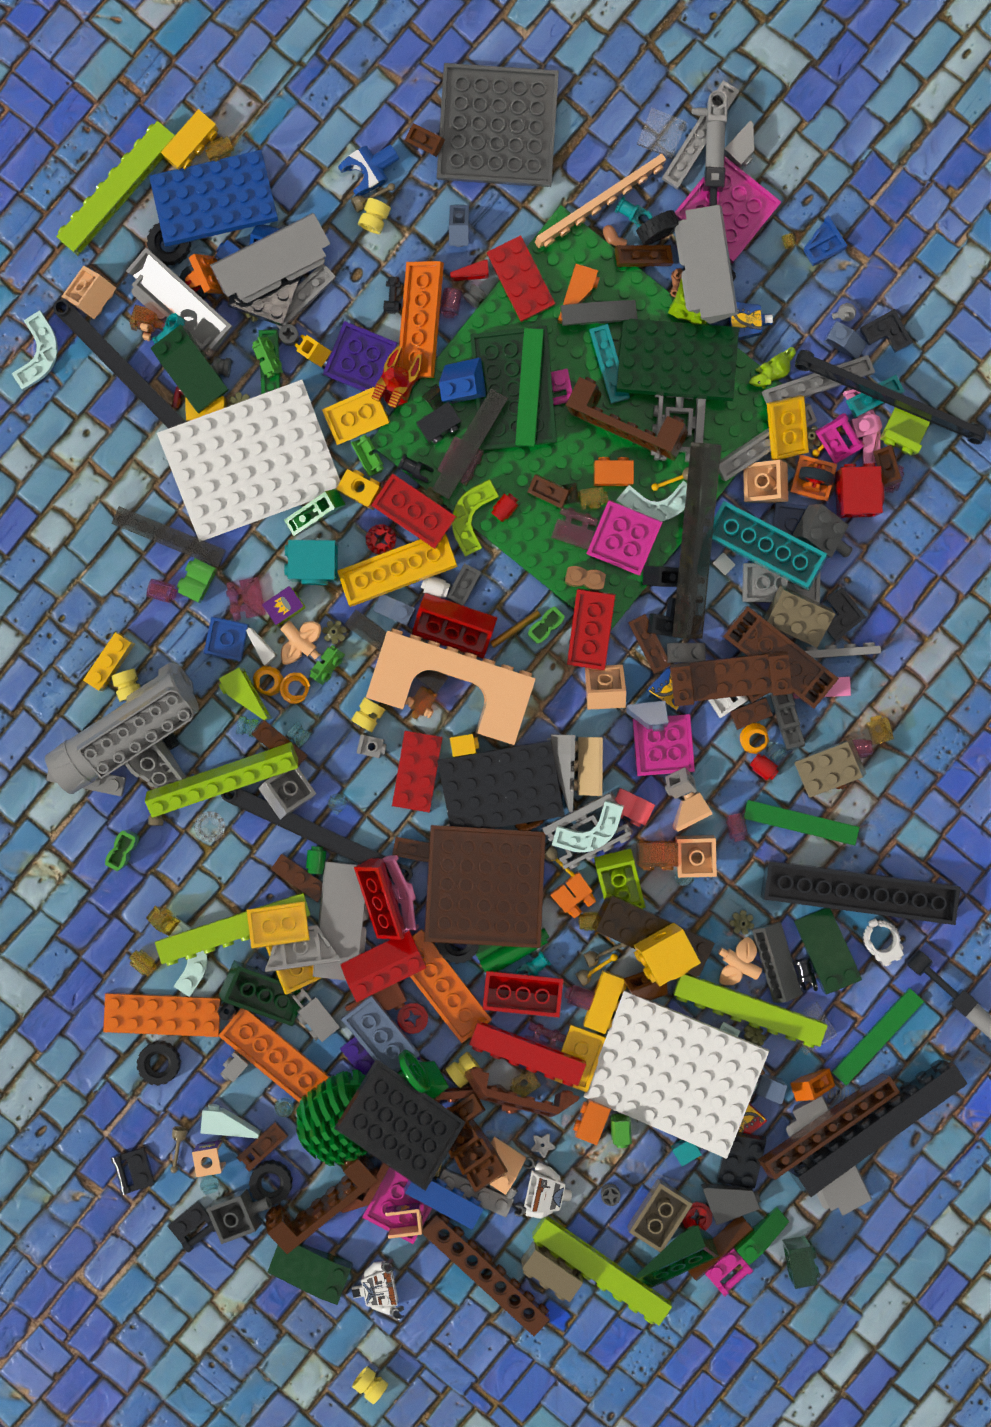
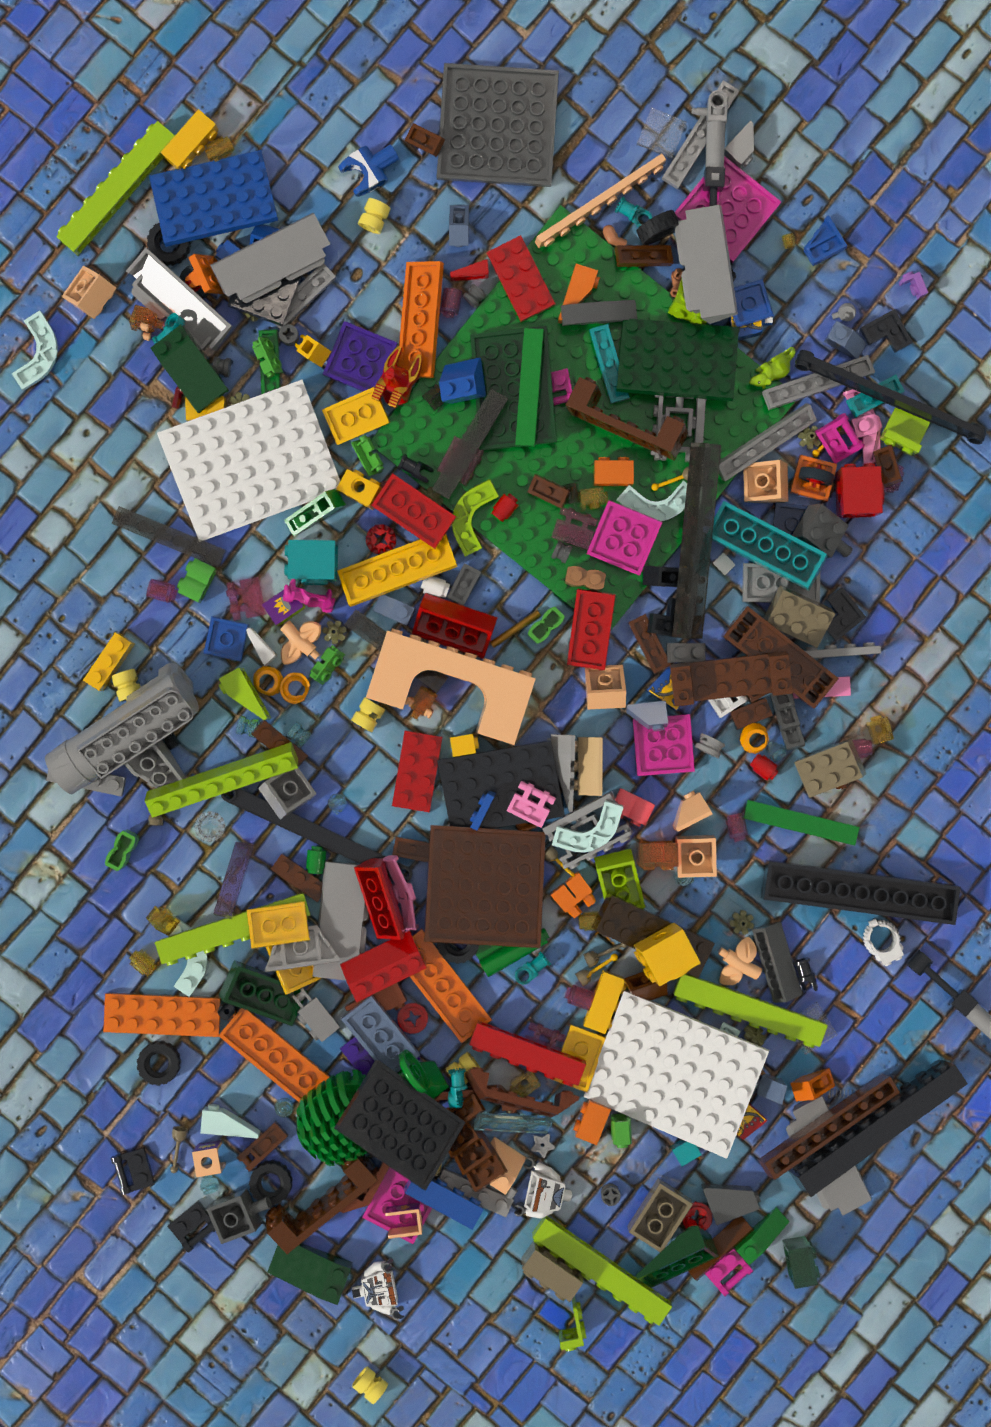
(118, 365): black piece -> none
(234, 879): none -> clear purple slope
(234, 1066): light grey brick -> none
(322, 601): none -> dark pink piece
(359, 201): dark tan hinge -> none
(364, 742): light grey brick -> none
(392, 306): black bar -> none
(439, 423): black brick -> none
(458, 1084): none -> teal connector
(485, 802): none -> blue plate
(512, 1123): none -> clear light blue plate
(522, 994): red slope -> none
(528, 809): none -> bright pink plate
(531, 1322): reddish brown brick -> none
(561, 552): none -> dark grey wheel
(573, 1337): none -> lime bracket
(680, 783): light grey brick -> none
(709, 745): none -> light grey wheel
(742, 1163): black plate -> none
(752, 303): none -> blue tile
(787, 427): yellow tile -> none
(827, 951): dark green slope -> none
(877, 1036): green tile -> none
(917, 284): none -> medium lavender bracket

